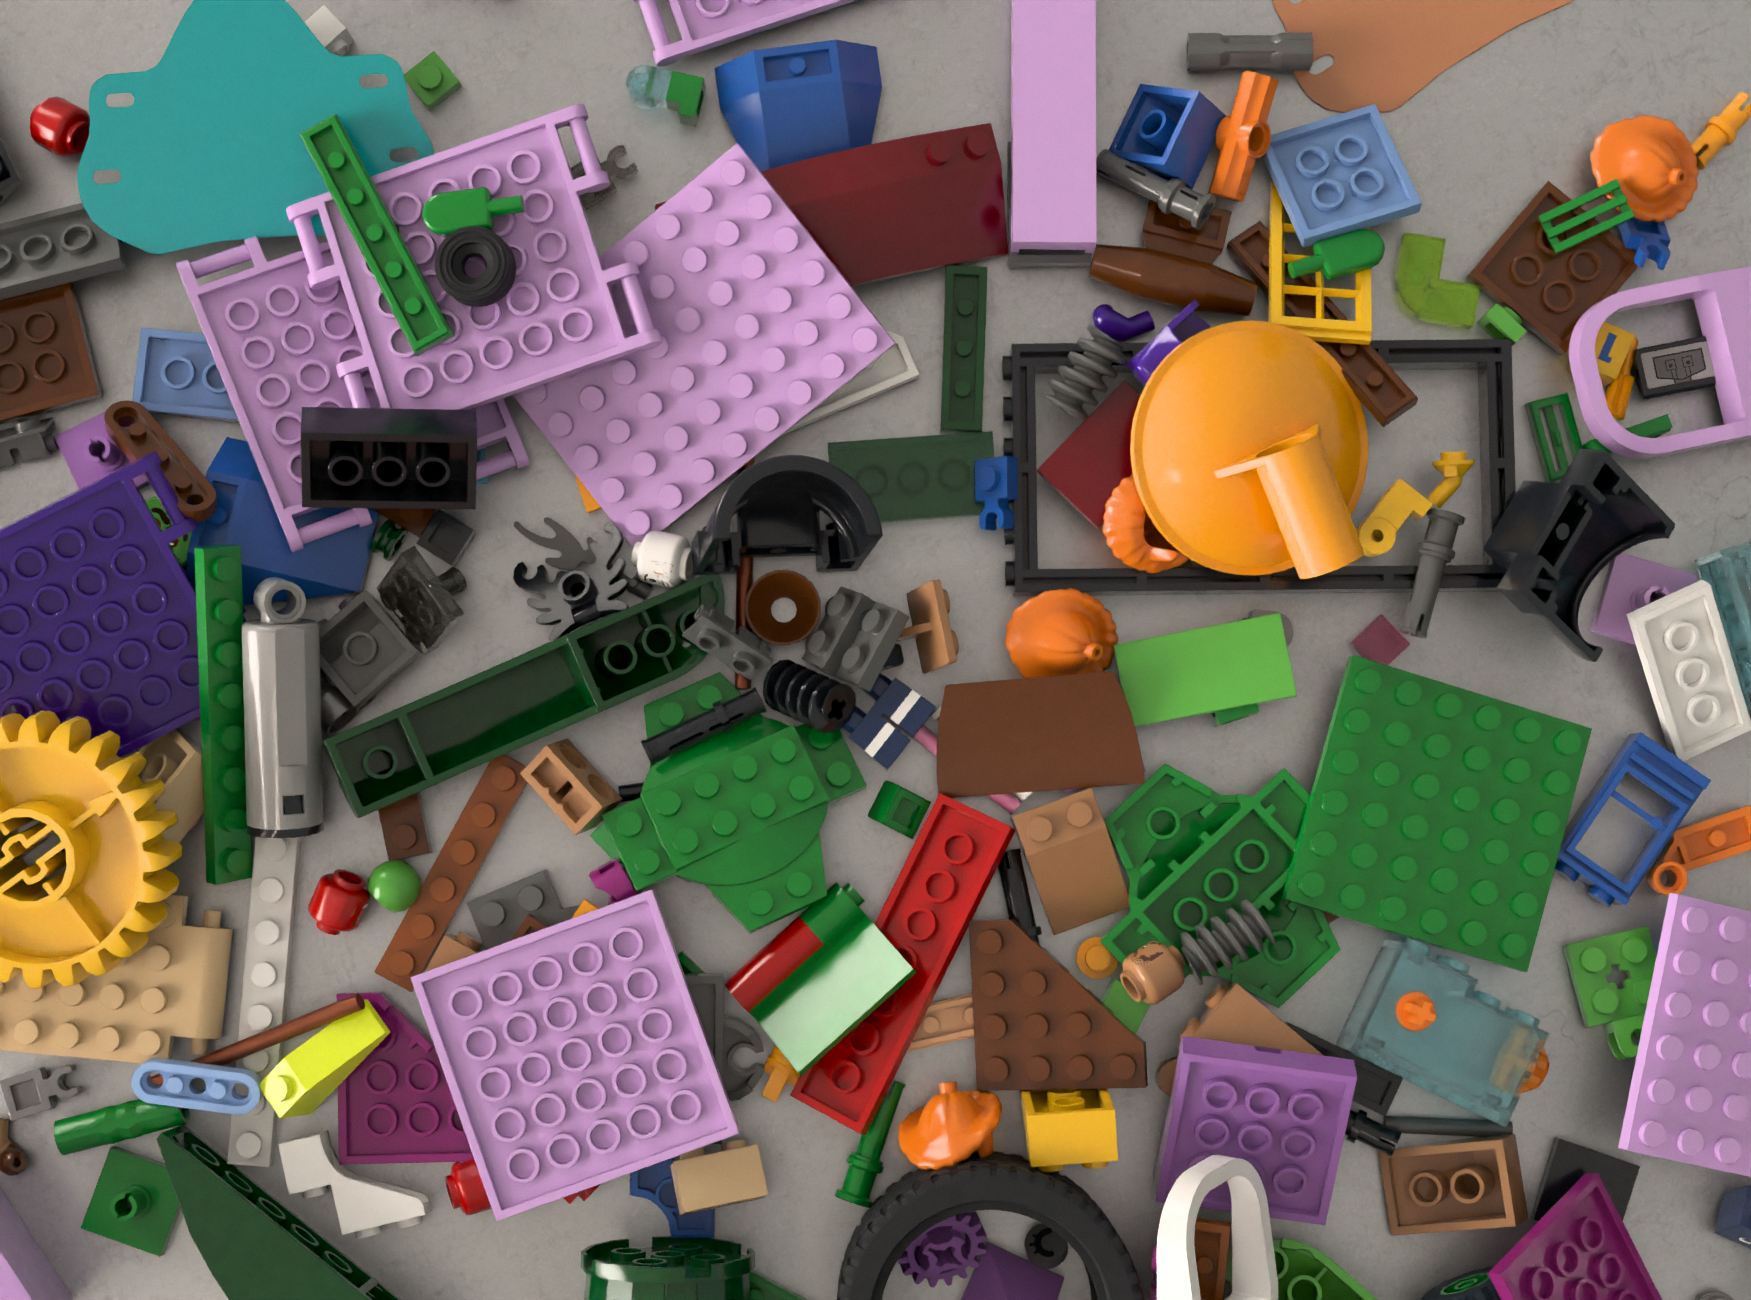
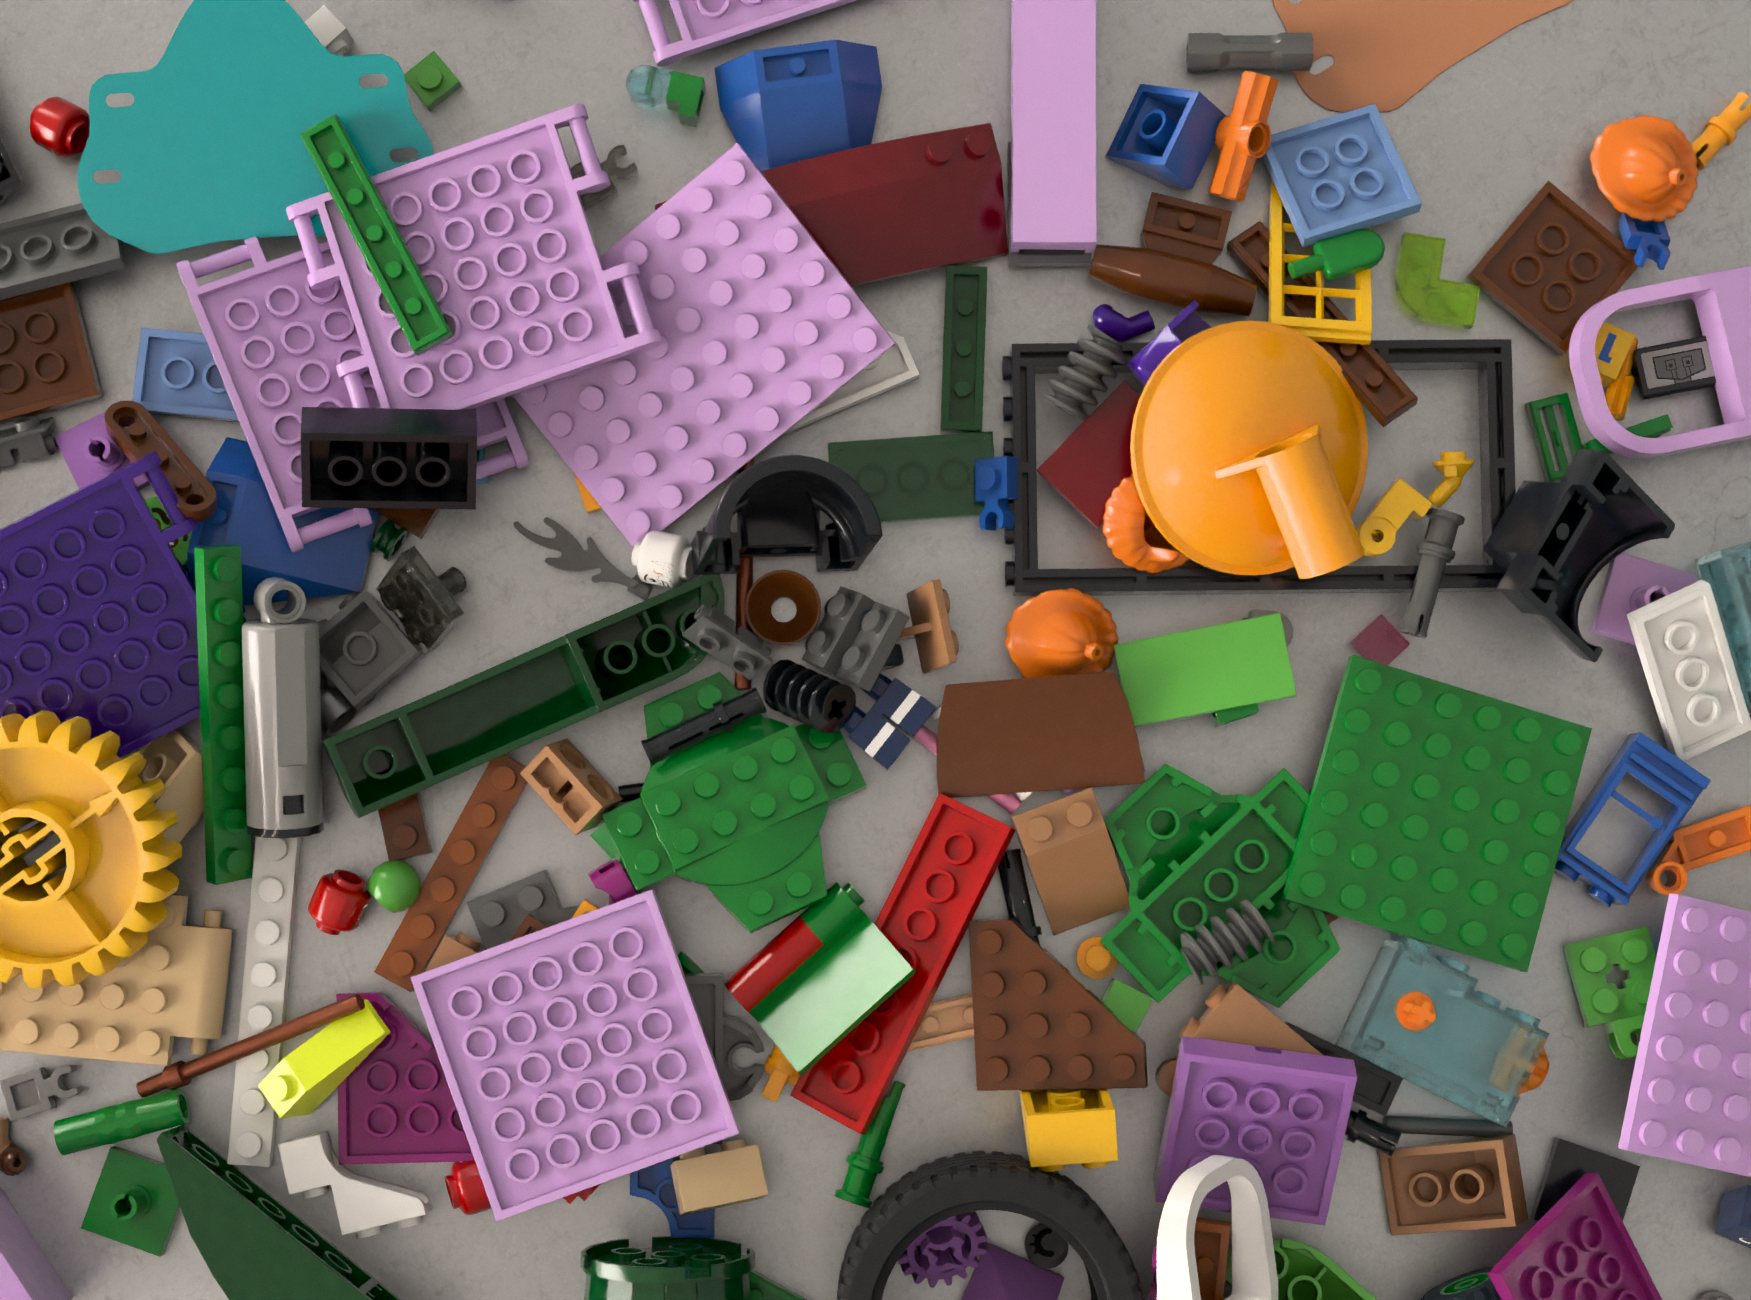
(180, 1092): light blue plate -> none
(446, 537): black plate -> none
(455, 252): black tyre -> none
(465, 208): green piece -> none
(581, 593): black animal -> none
(899, 809): green slope -> none
(950, 1127): orange piece -> none
(1153, 972): medium nougat head -> none
(1169, 194): dark grey pin -> none
(1502, 324): bright green plate -> none
(1618, 201): green tile -> none

